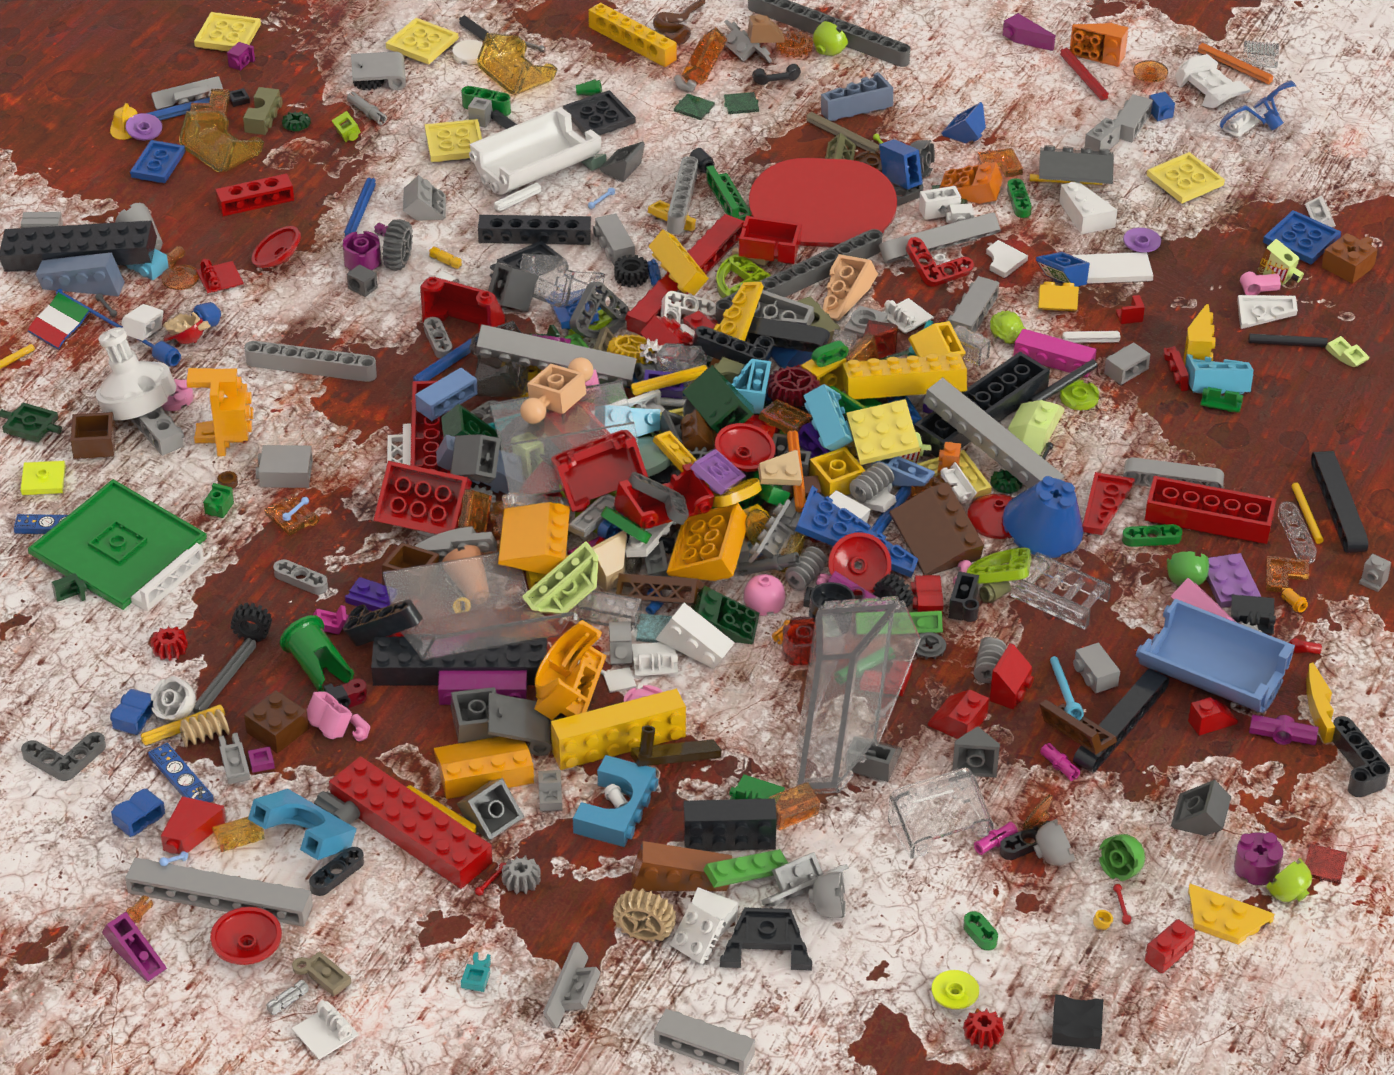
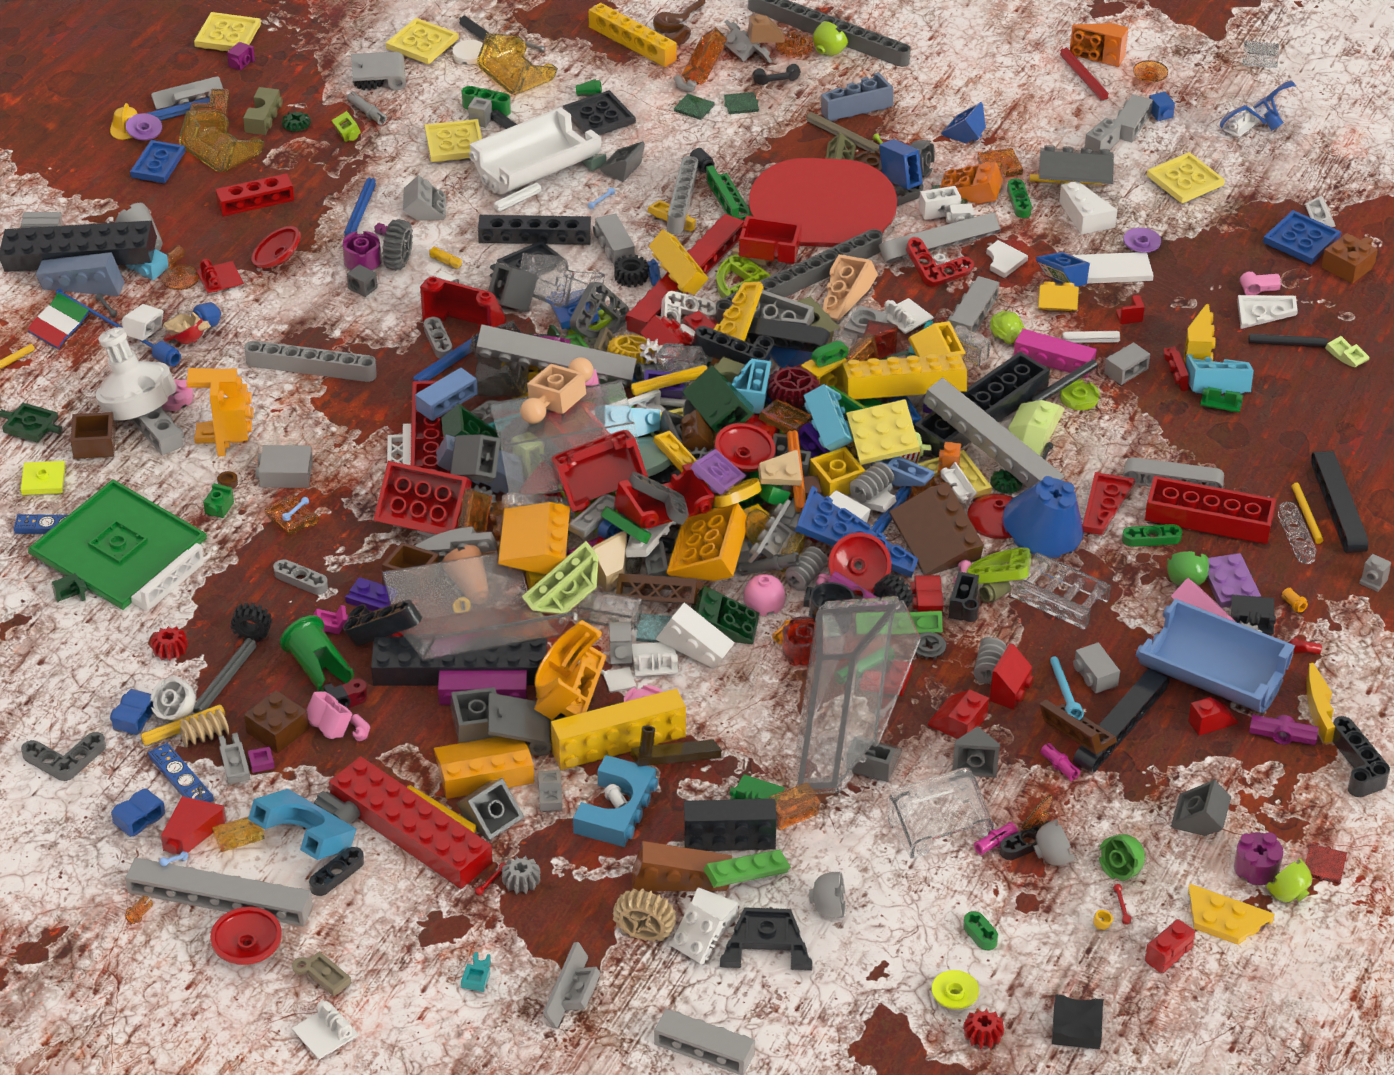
(133, 947): magenta slope -> none
(239, 97): black tile -> none
(287, 997): light grey axle -> none
(653, 607): blue arm -> none
(797, 875): light grey bracket -> none
(1026, 32): magenta slope -> none
(1206, 77): white piece -> none
(1235, 63): orange axle -> none
(1280, 569): clear orange plate -> none
(1281, 261): yellowish green torso -> none

